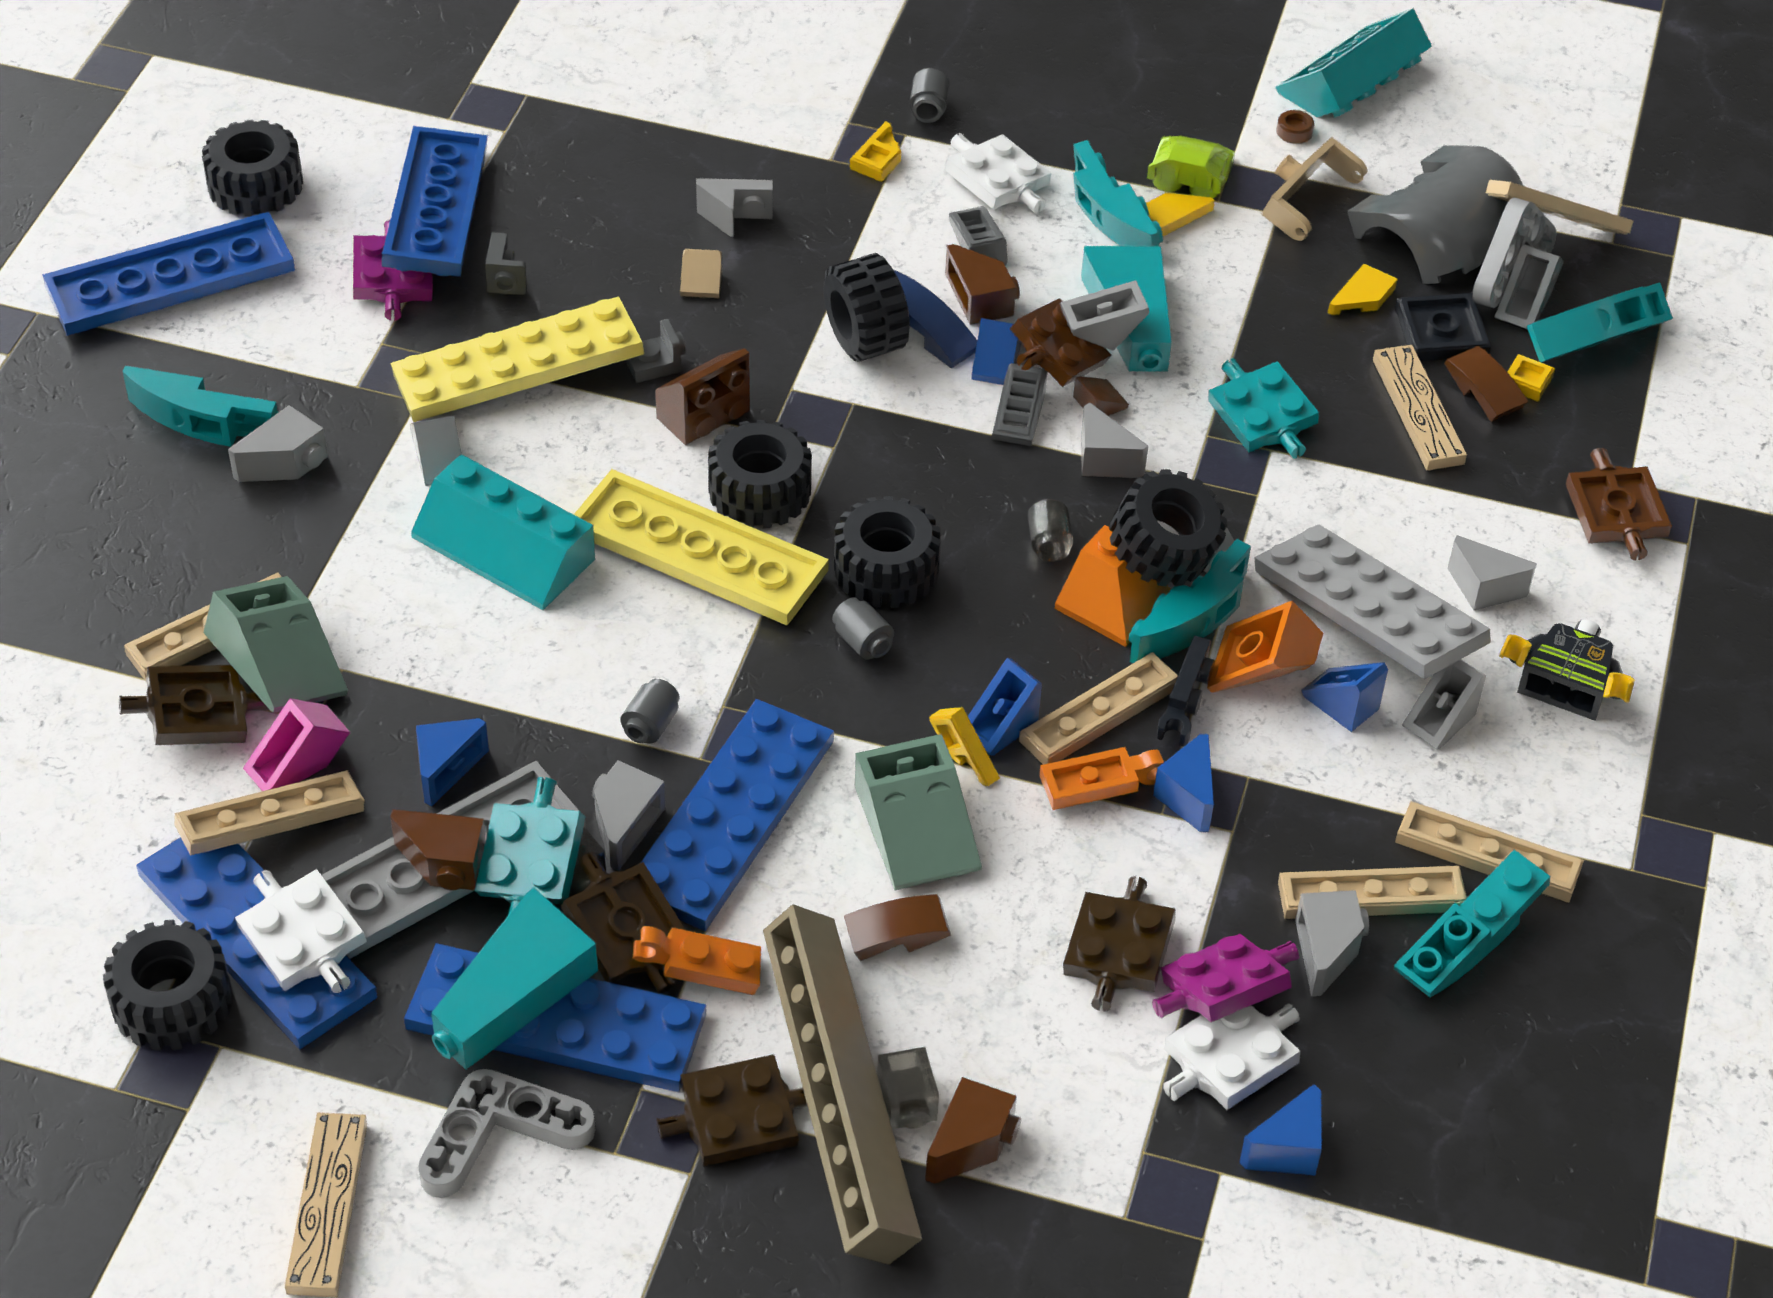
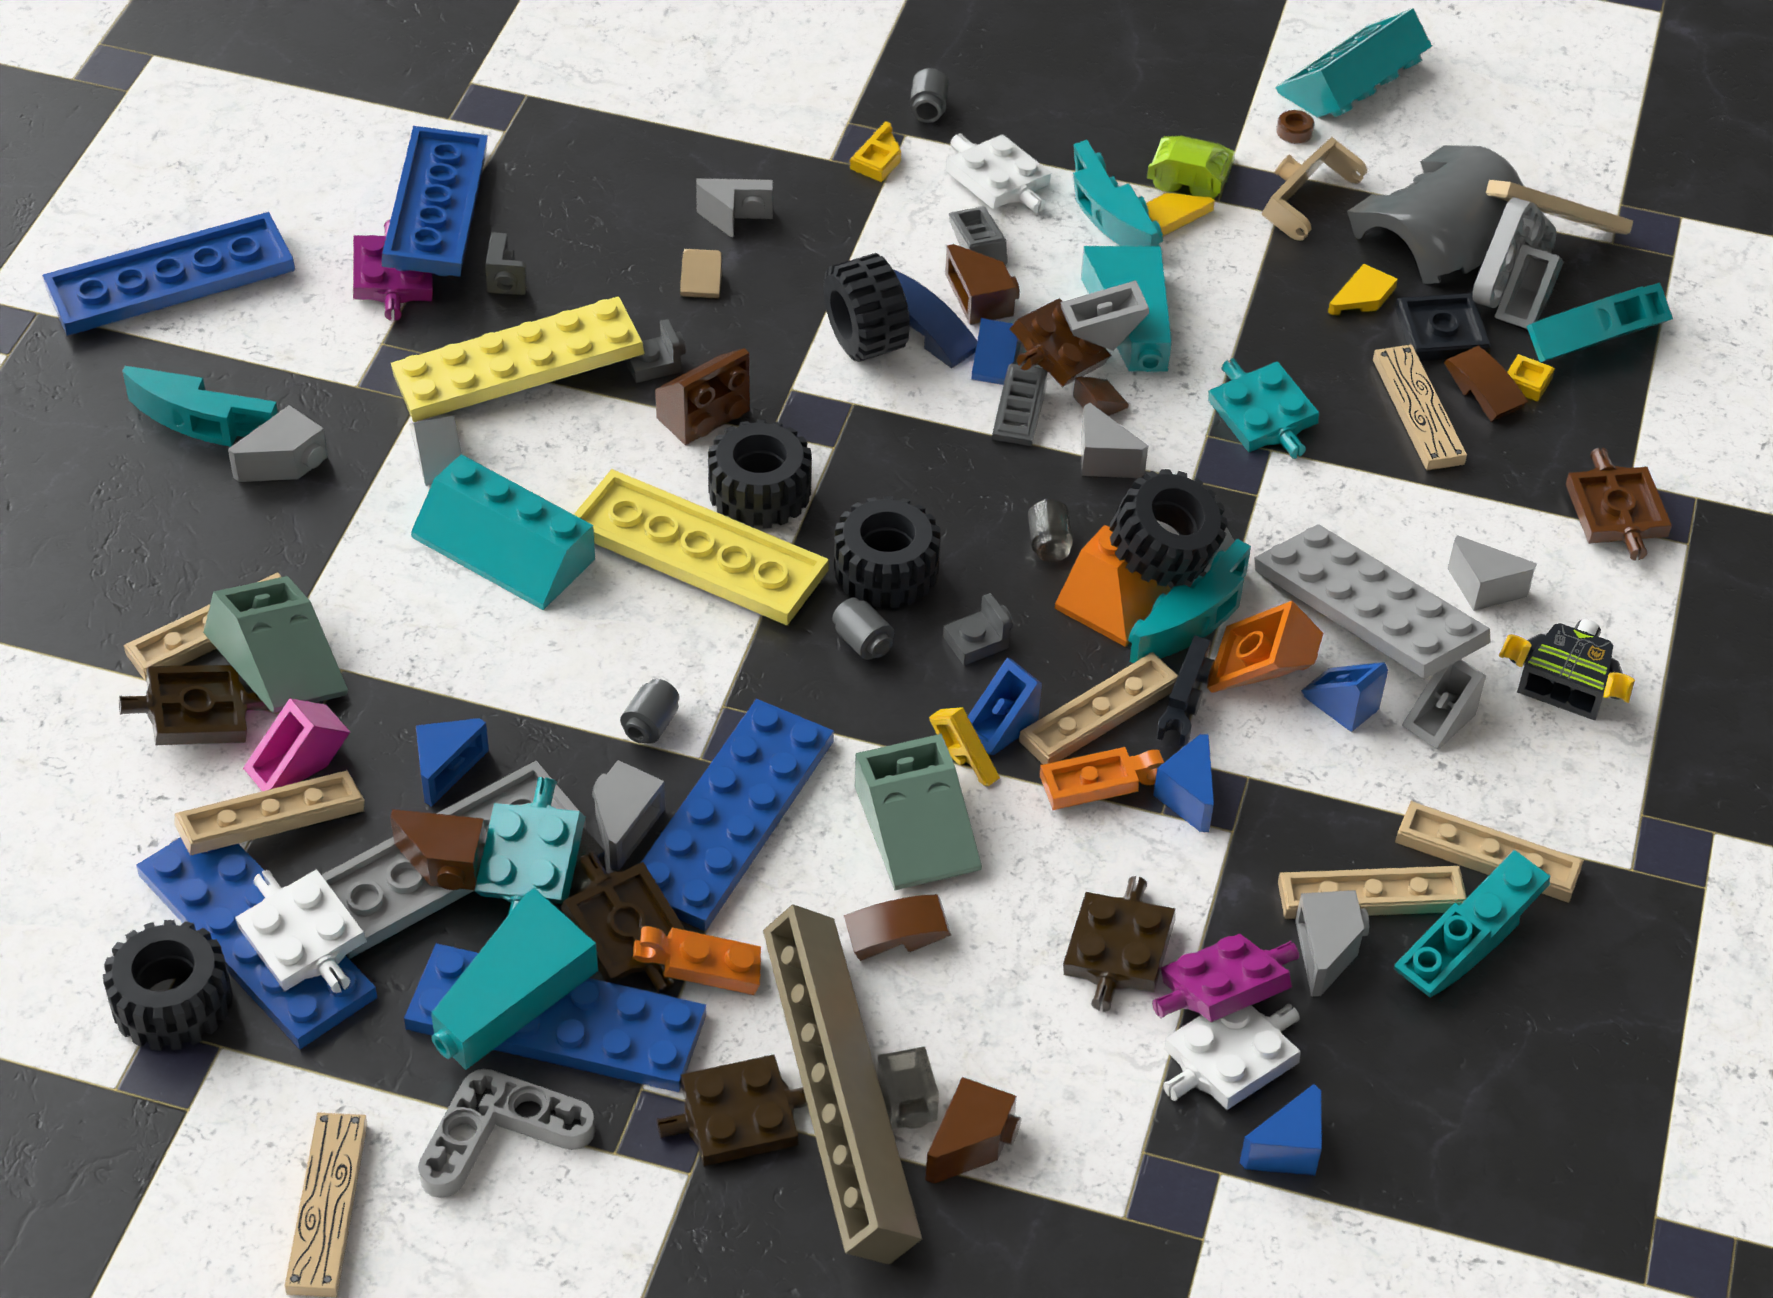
(252, 167): black tyre -> none
(981, 632): none -> dark grey bracket

